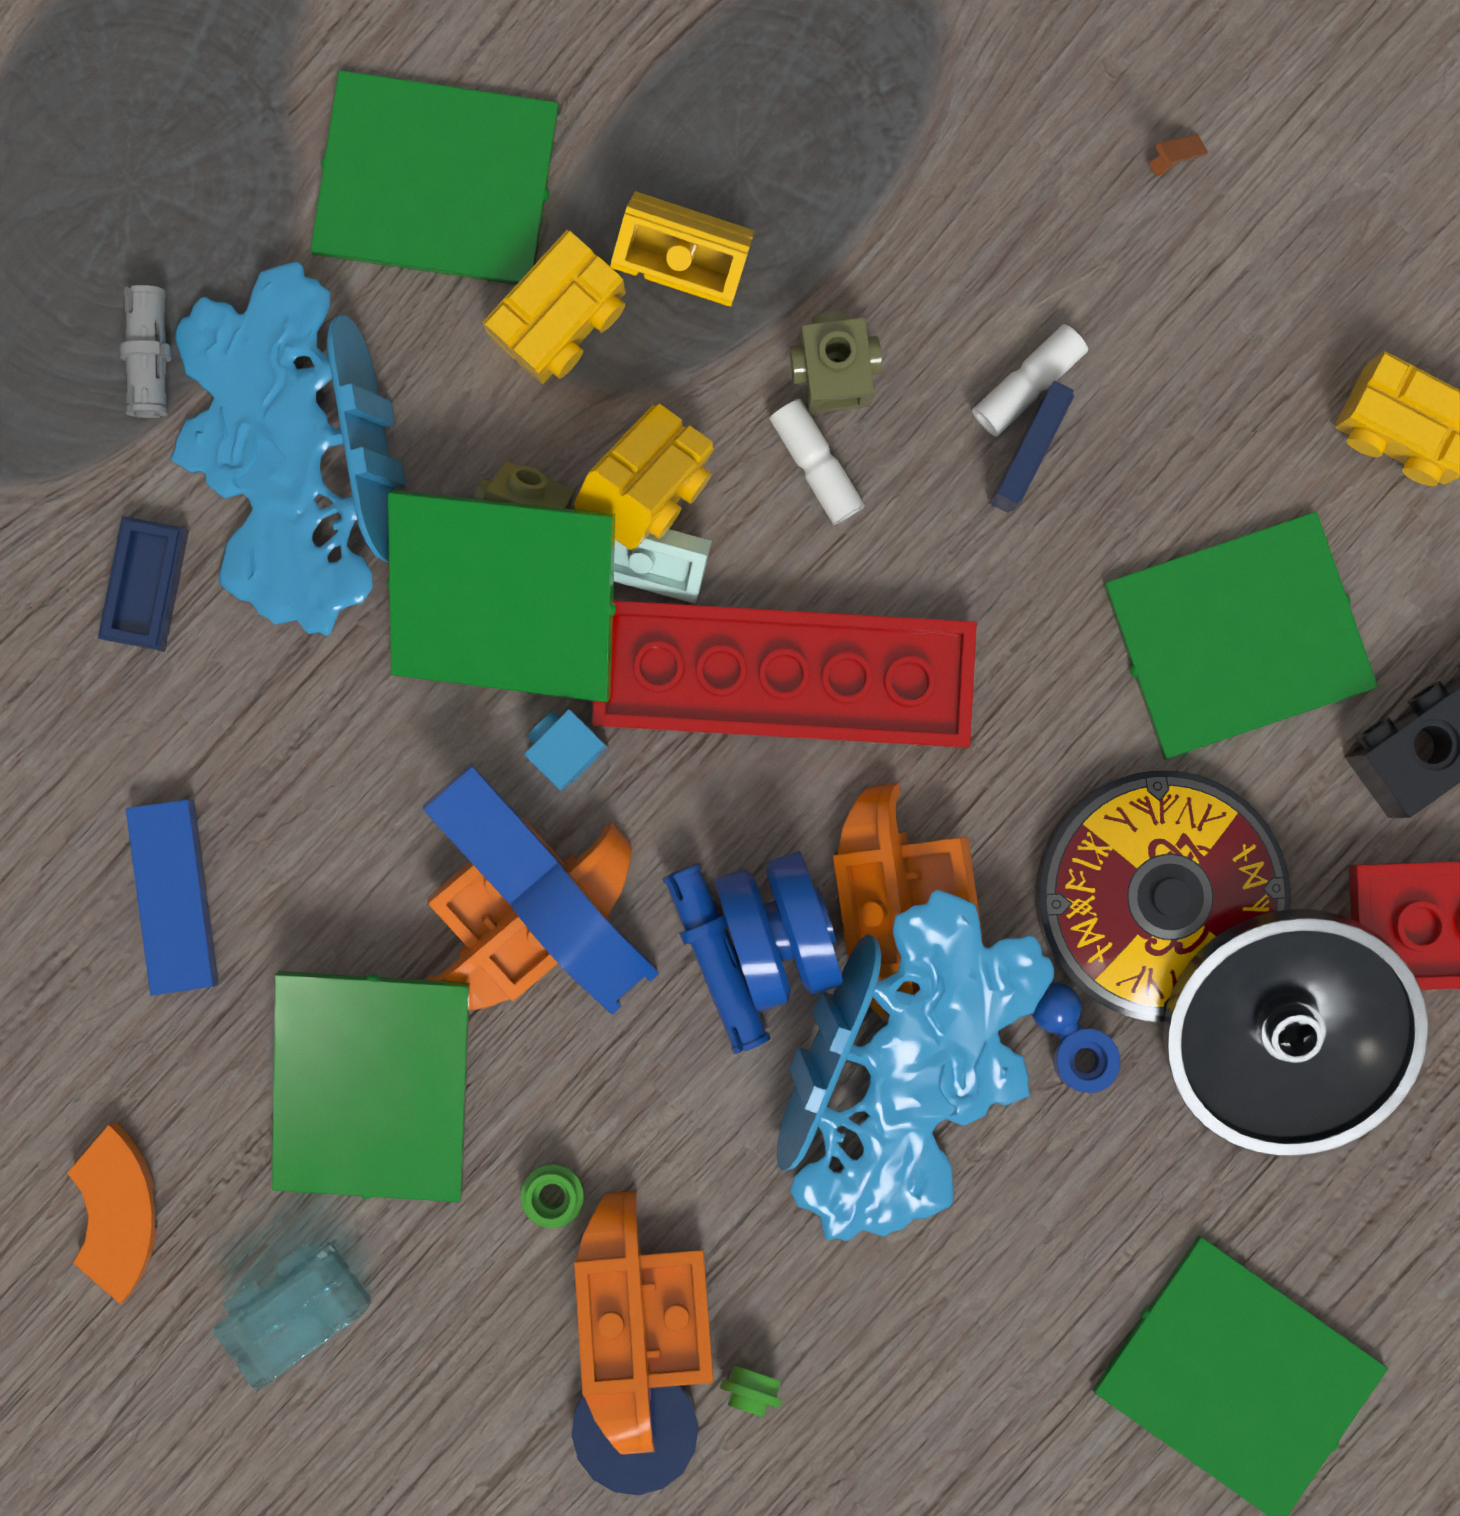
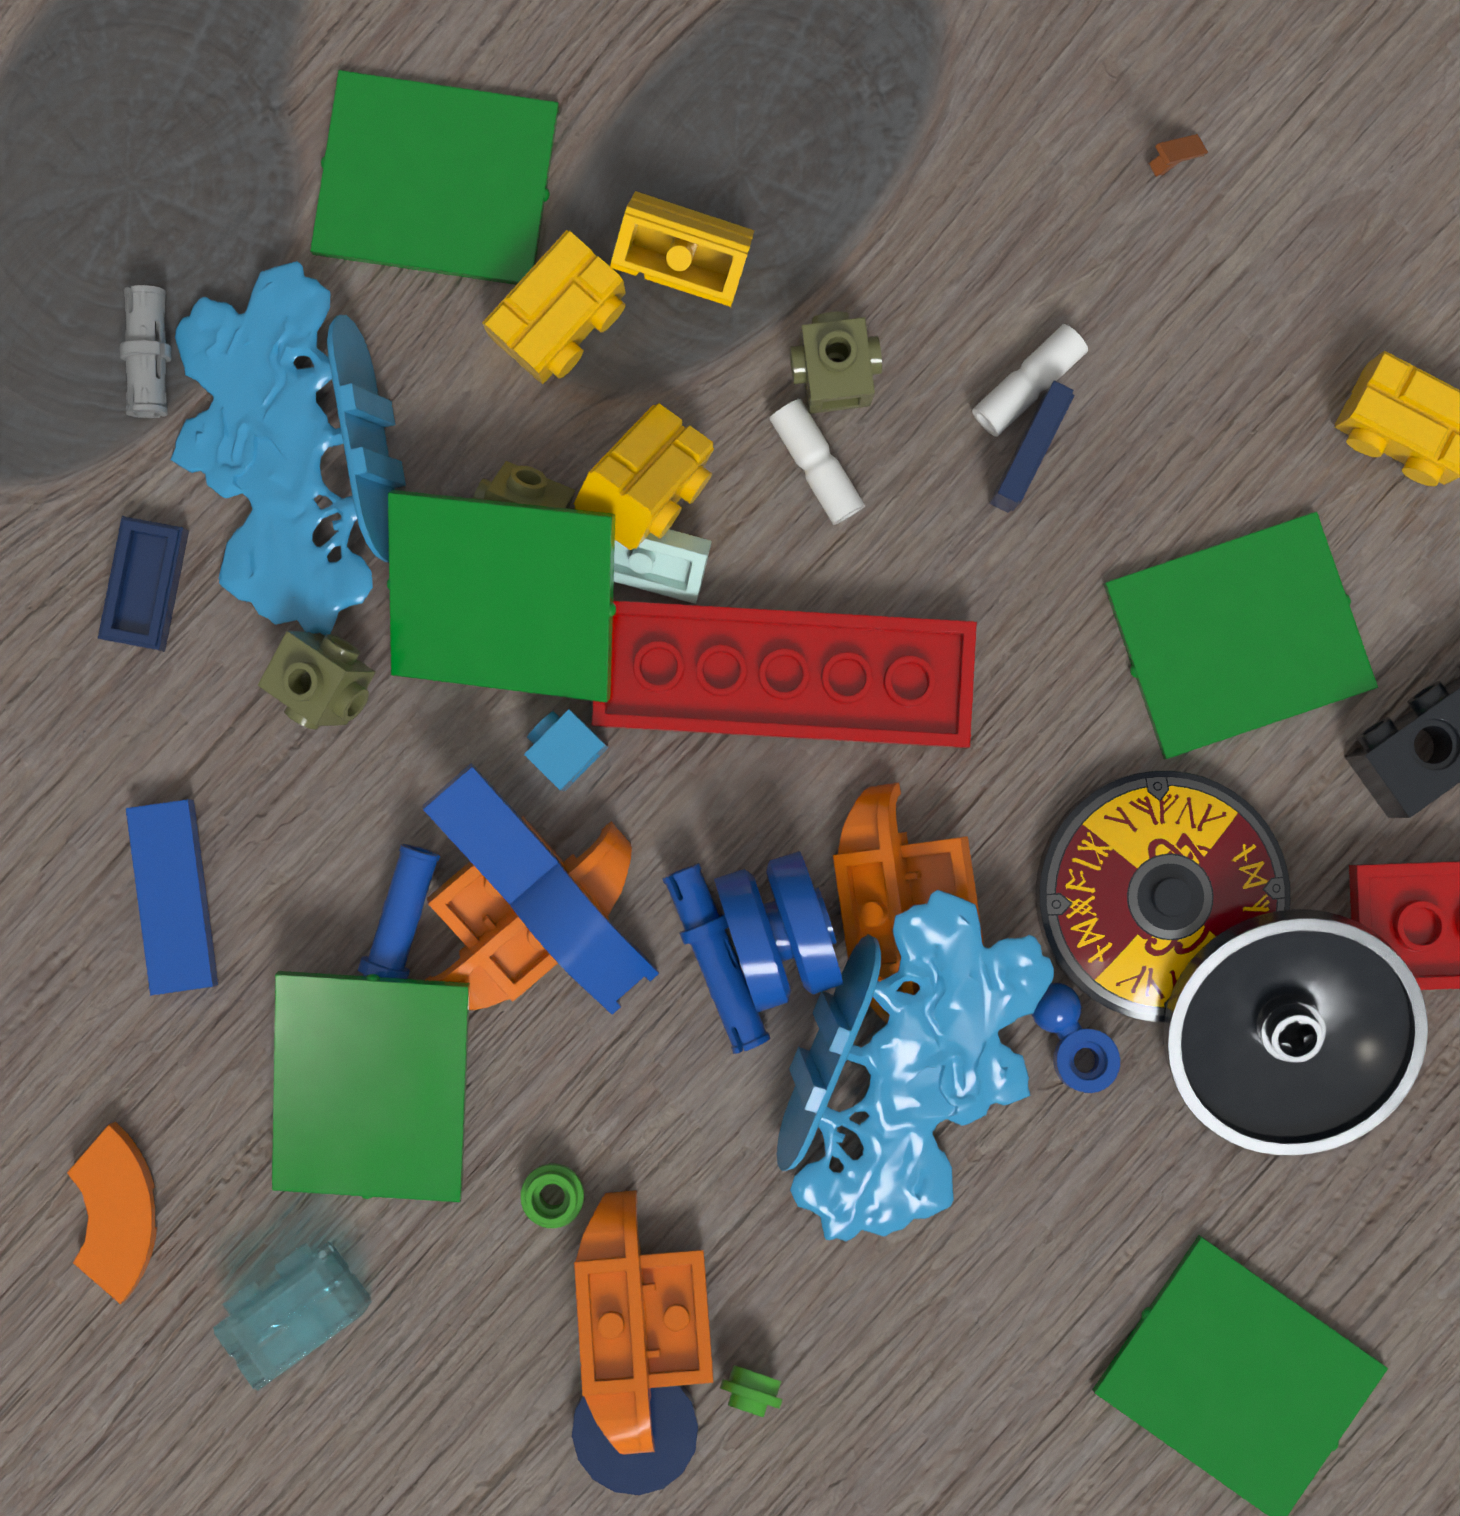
(318, 679): none -> olive brick
(400, 913): none -> blue pin

